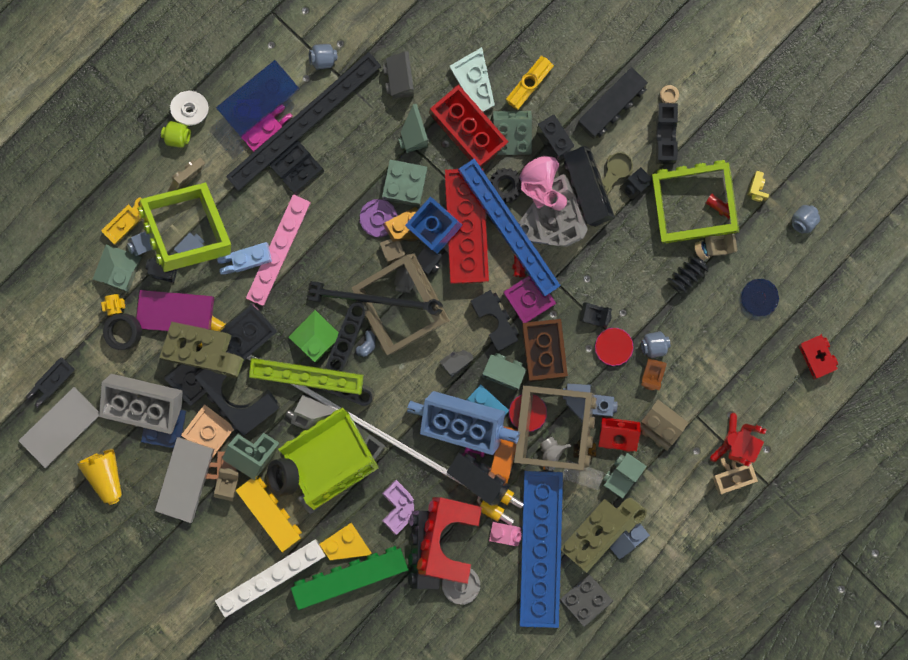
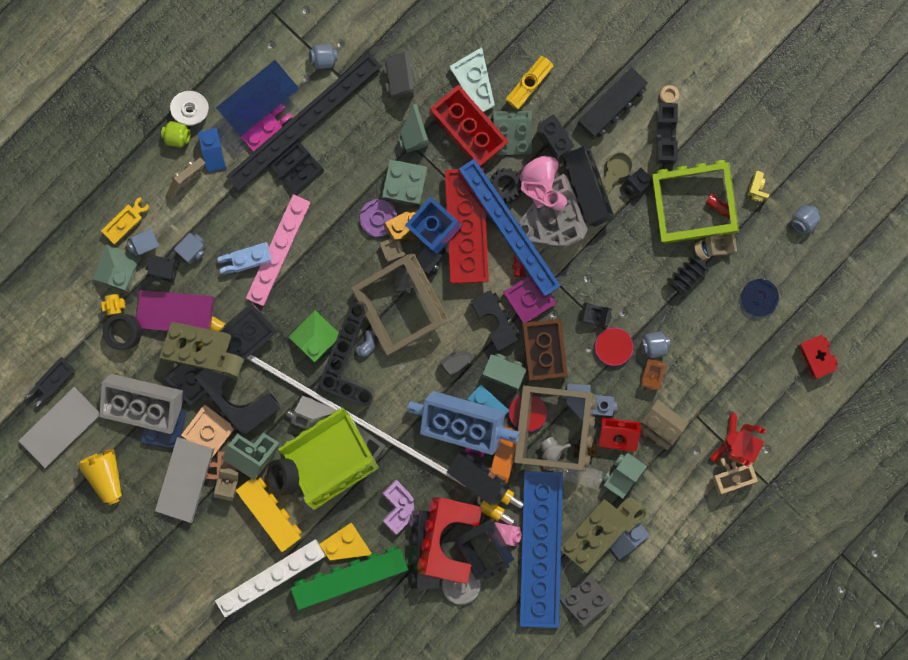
(193, 256): lime window -> none
(212, 150): none -> blue slope
(306, 376): lime tile -> none
(319, 292): black hinge -> none
(472, 557): none -> black window

